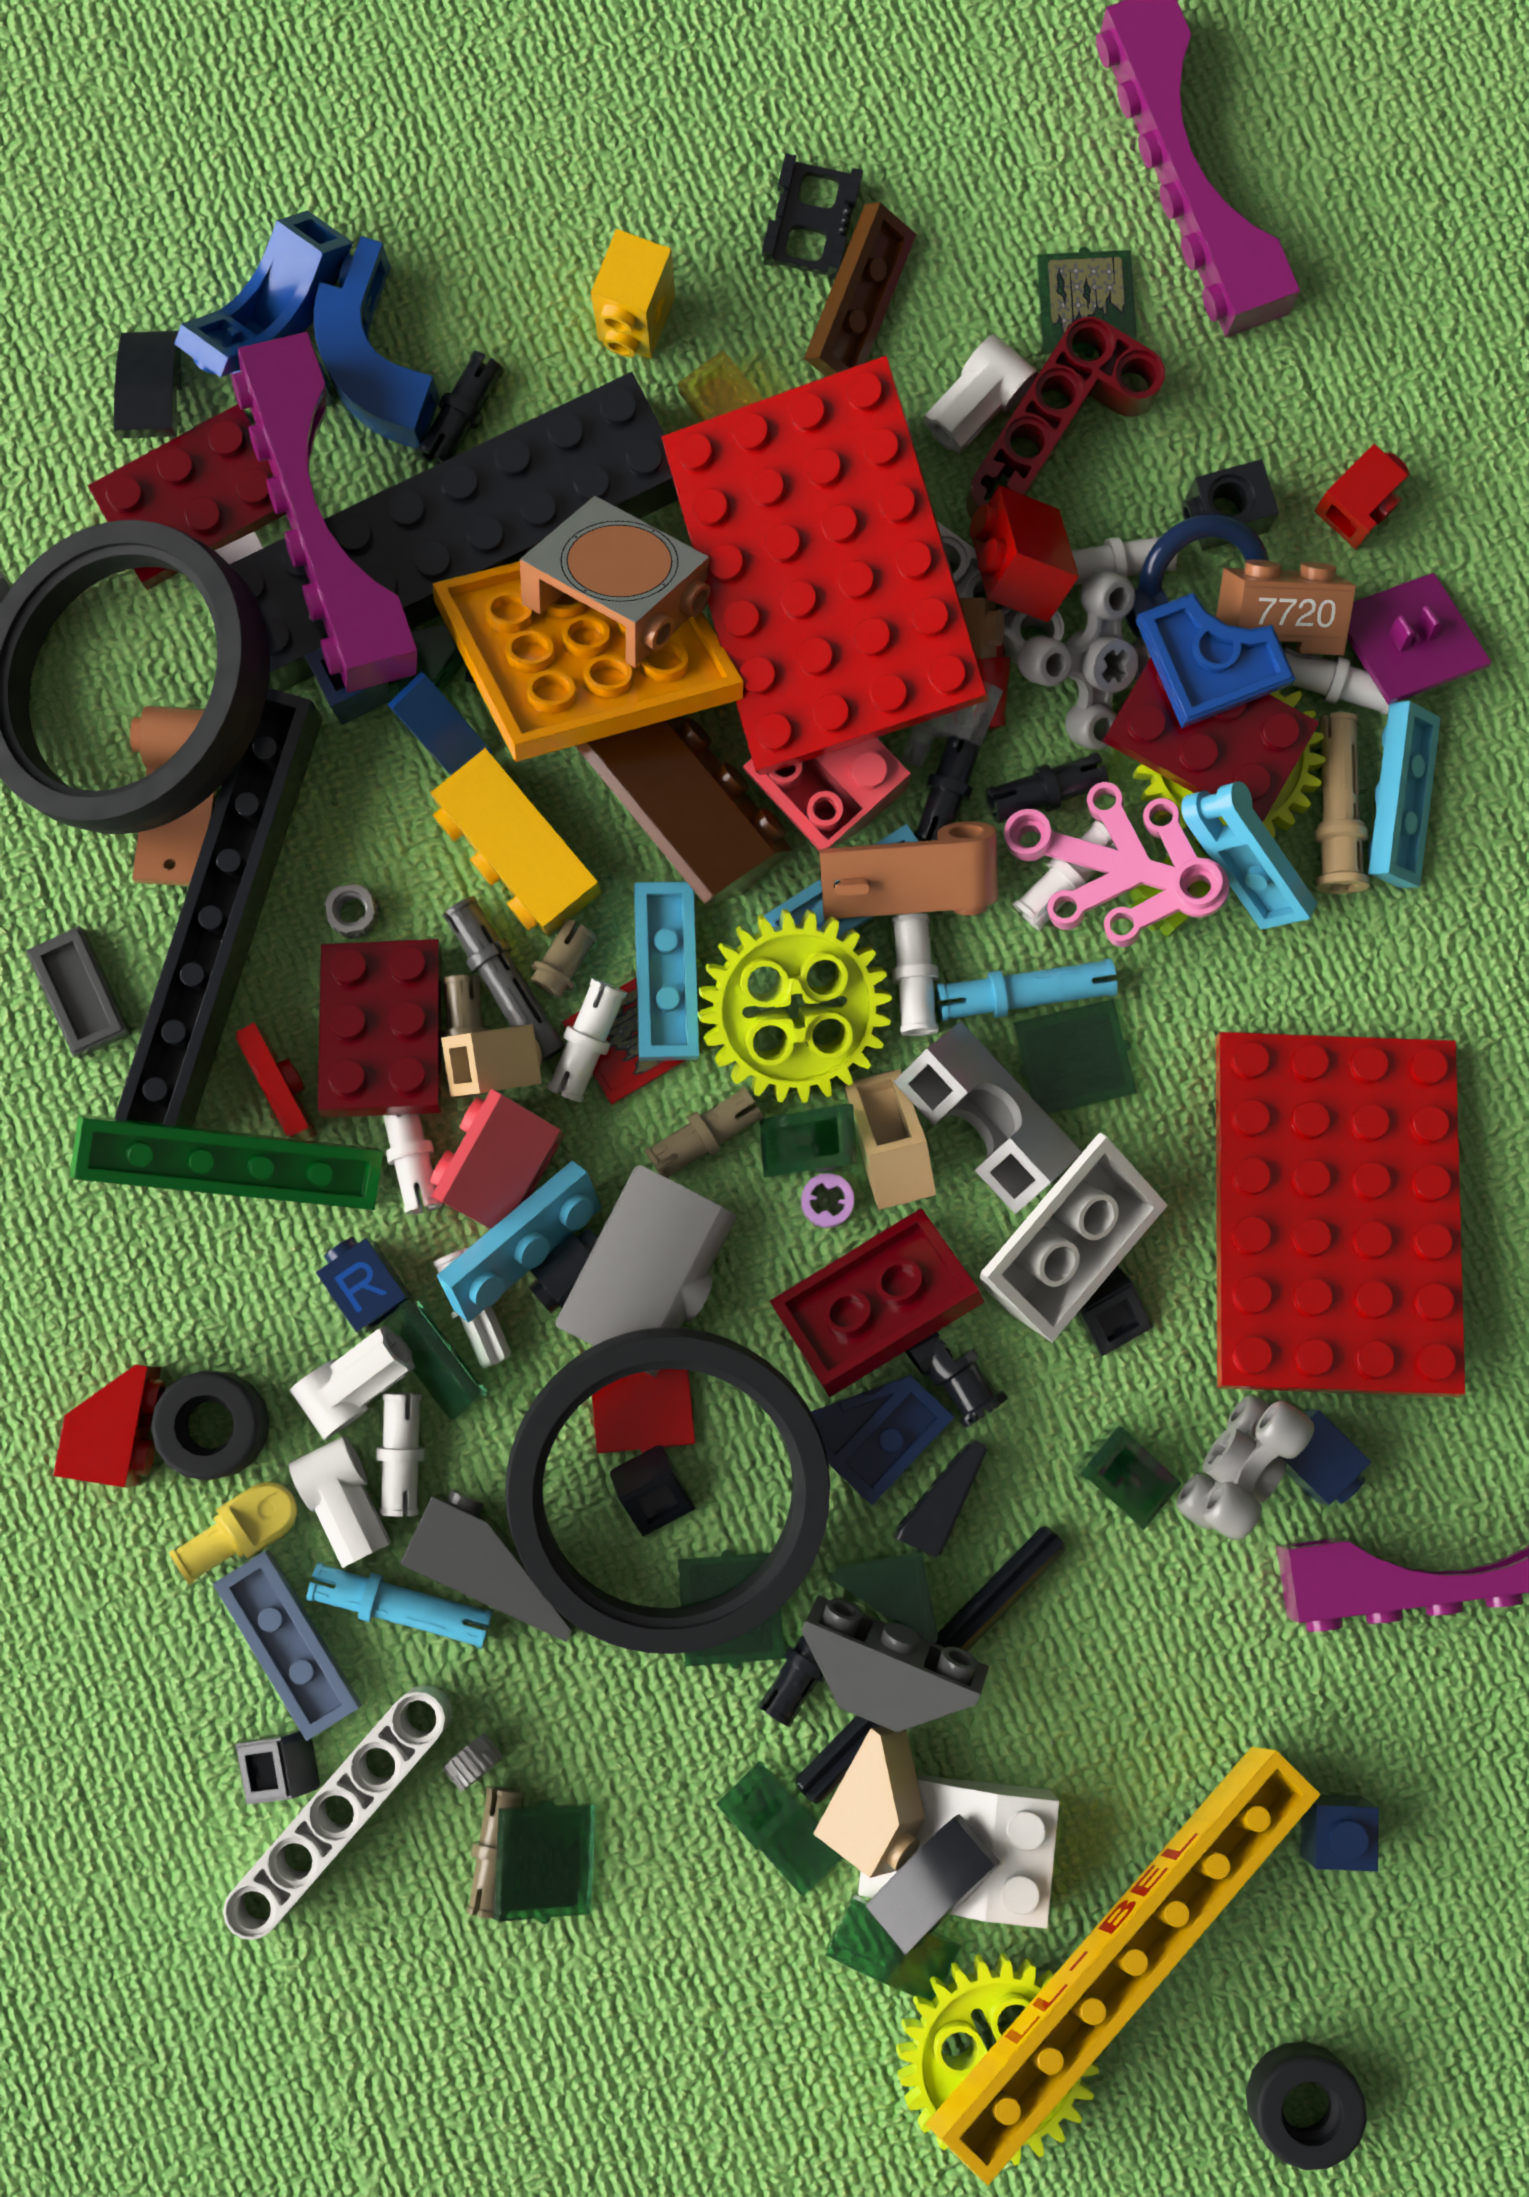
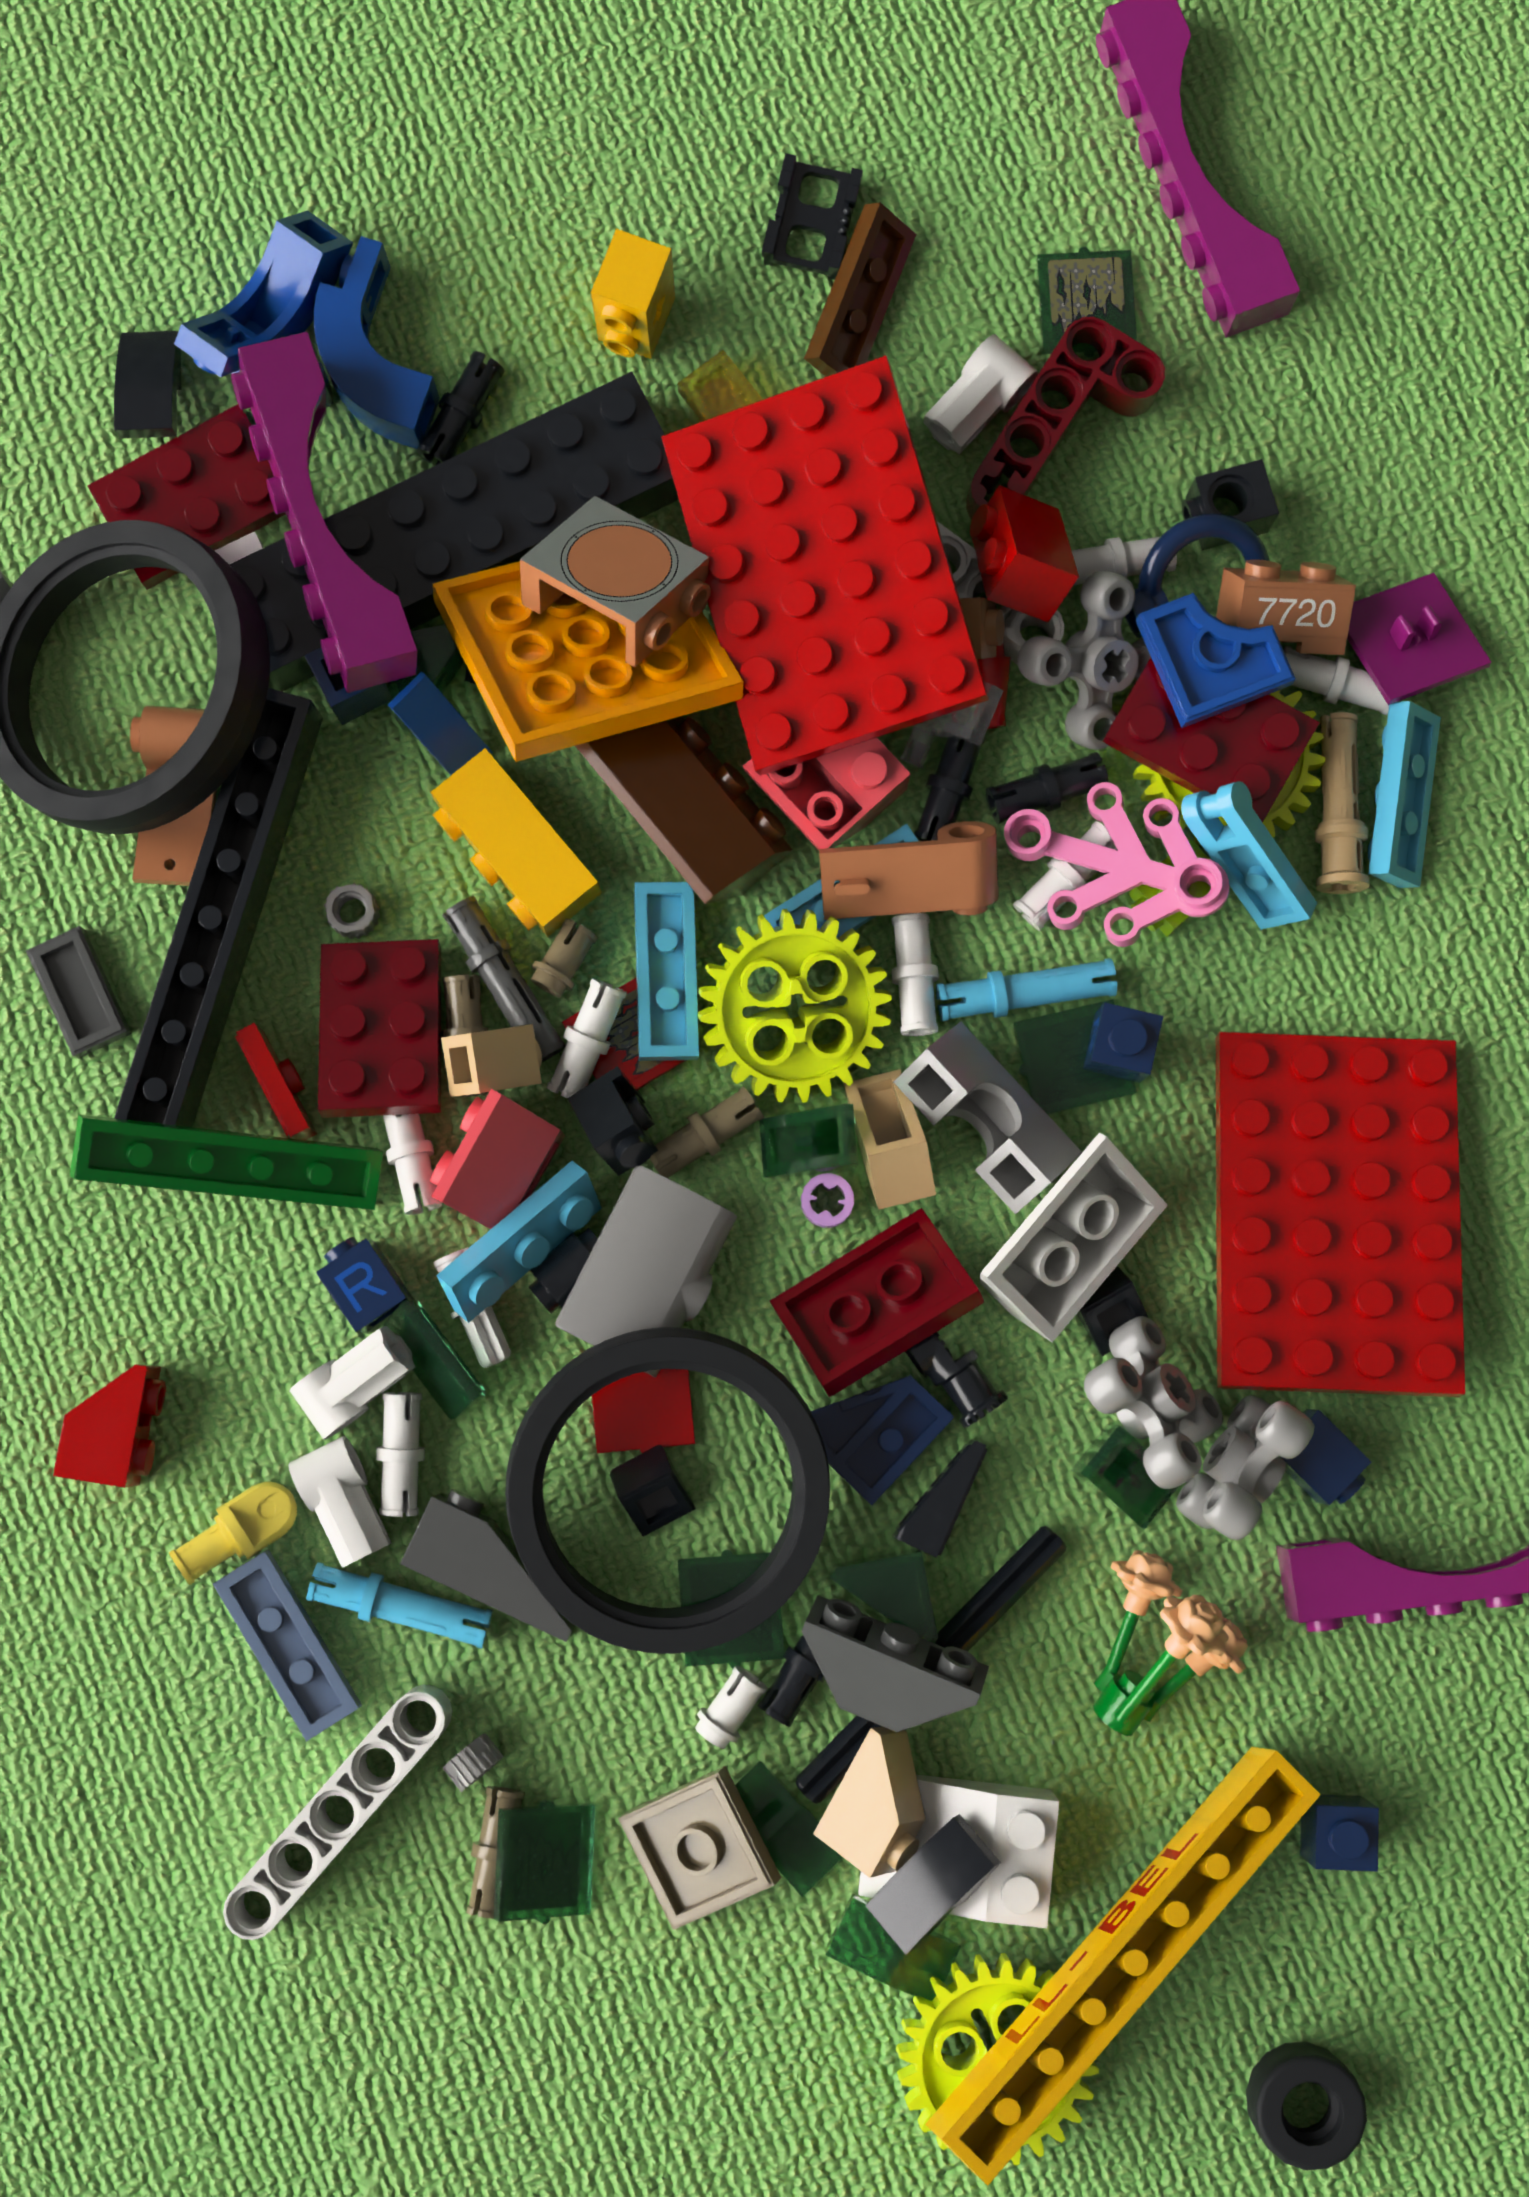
(172, 1419): black tyre -> none
(277, 1767): black slope -> none
(615, 1121): none -> black brick
(699, 1848): none -> plate
(730, 1708): none -> white pin
(1122, 1042): none -> dark blue brick
(1154, 1402): none -> light grey gear
(1194, 1627): none -> plant
(1363, 495): red brick -> none

